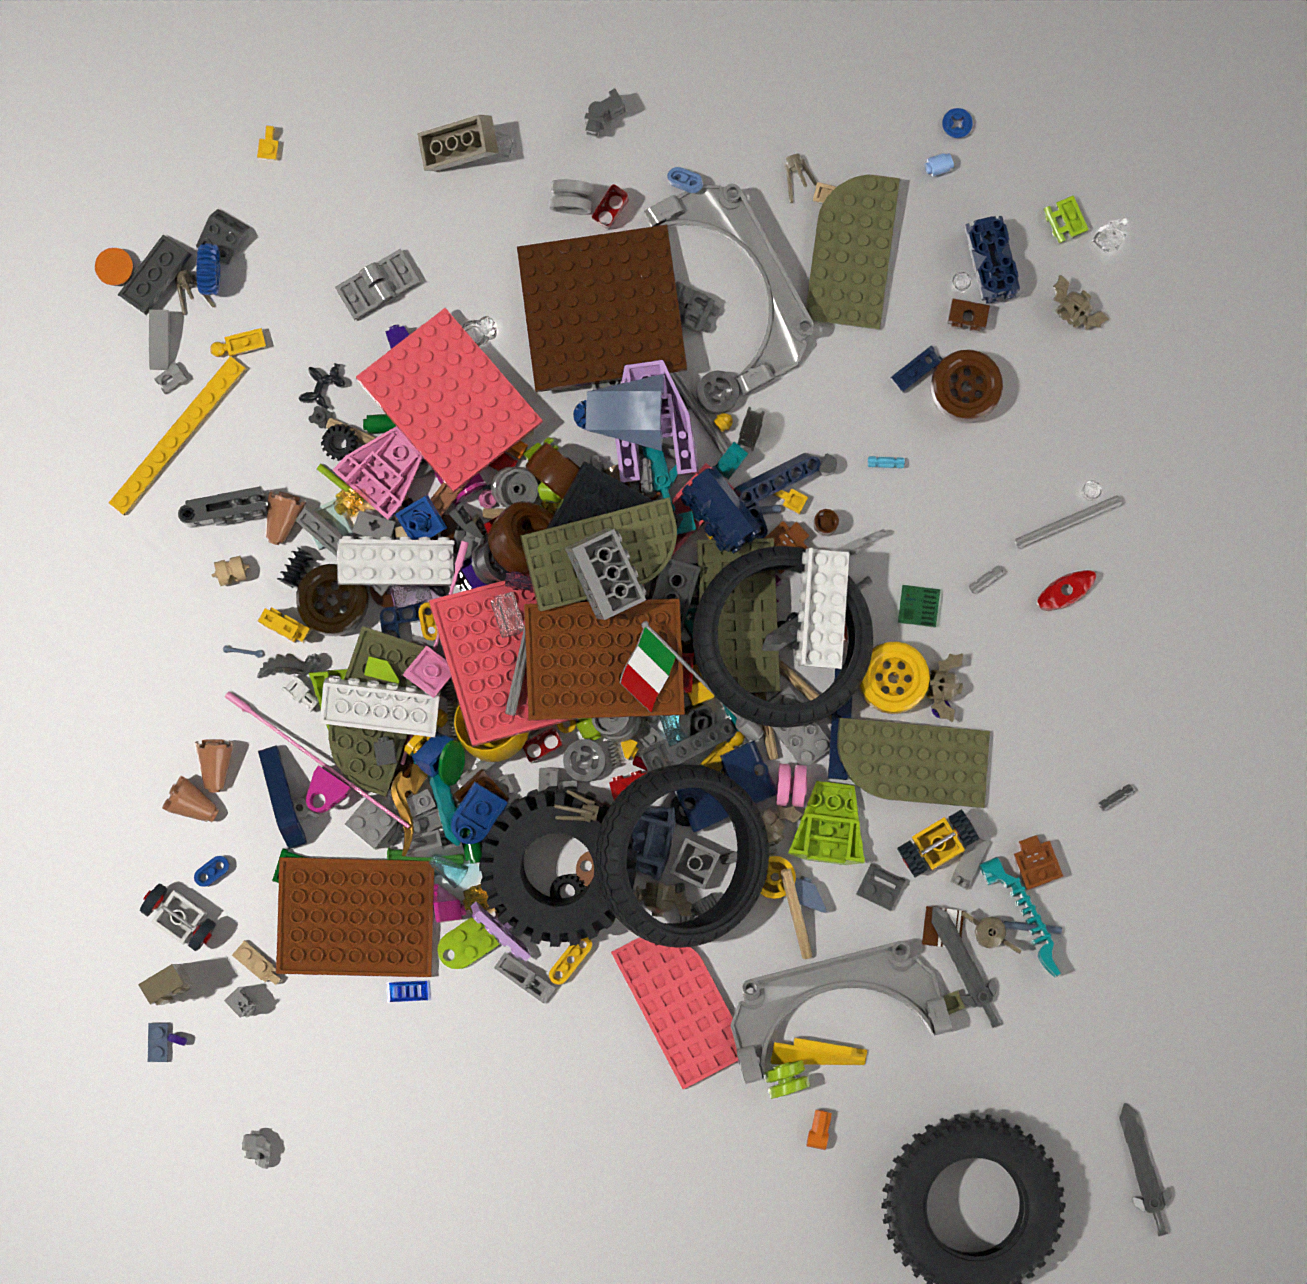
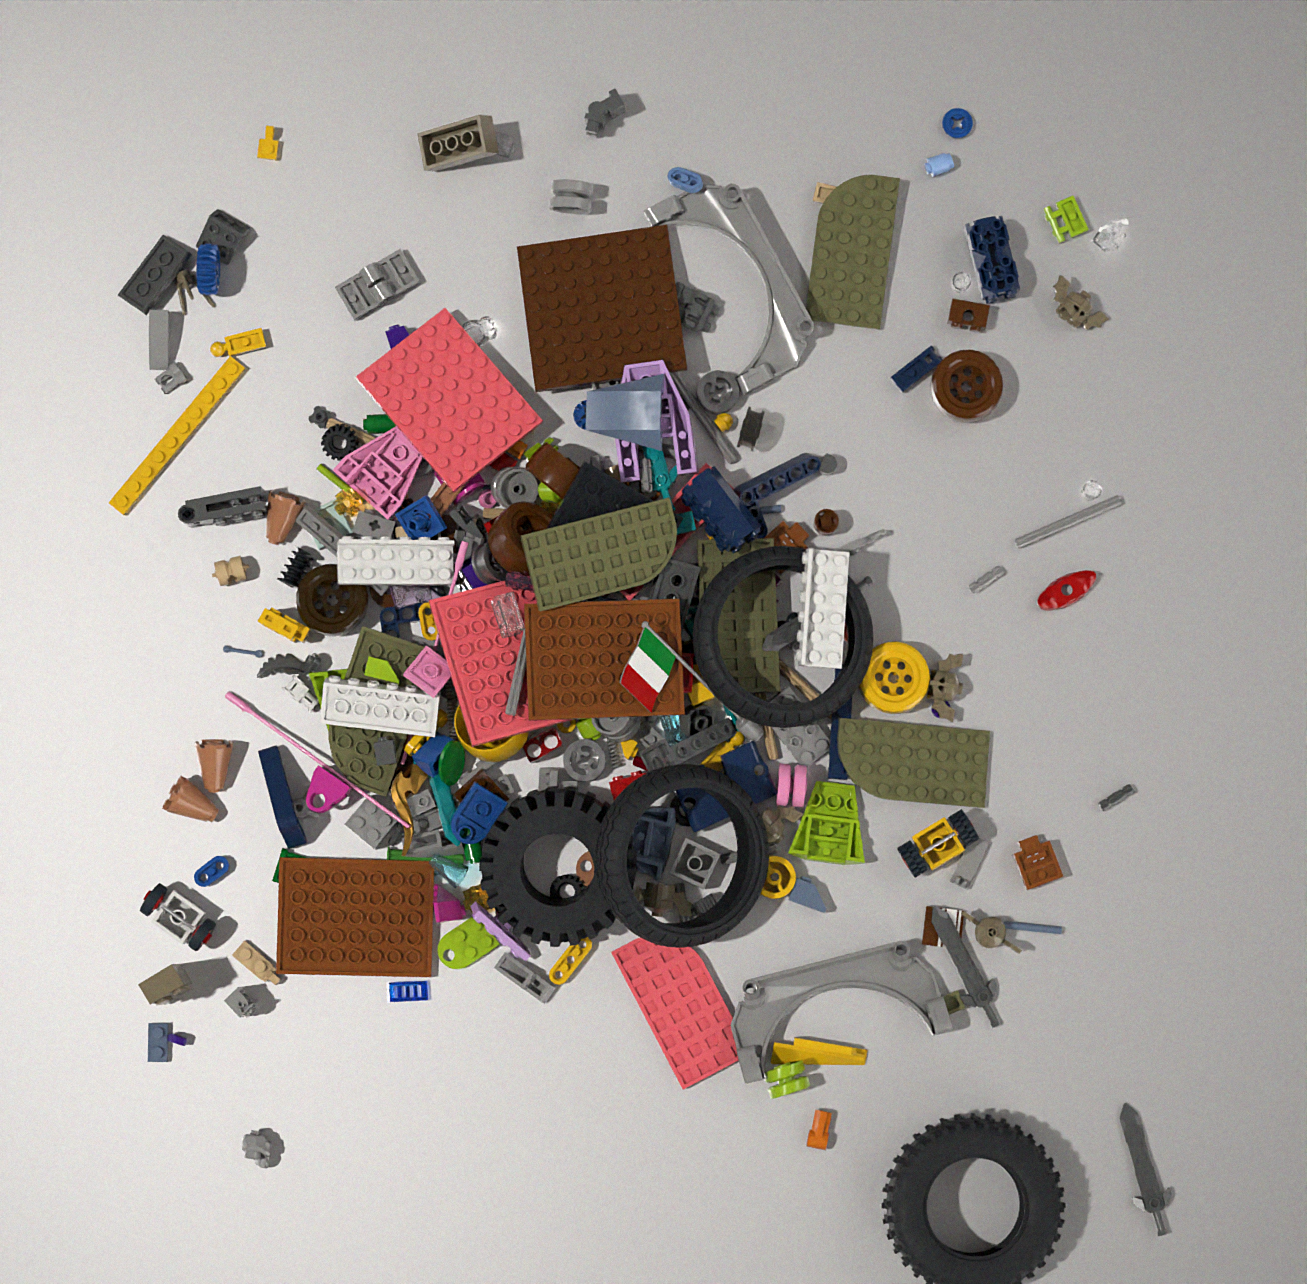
(113, 266): orange piece -> none
(321, 380): black piece -> none
(588, 811): dark tan plant -> none
(593, 573): light grey brick -> none
(612, 191): red piece -> none
(731, 460): teal plate -> none
(793, 500): yellow plate -> none
(796, 164): dark tan plant -> none
(796, 913): tan axle -> none
(877, 893): dark grey plate -> none
(886, 462): medium azure axle -> none
(918, 606): clear green tile -> none
(993, 872): teal piece -> none

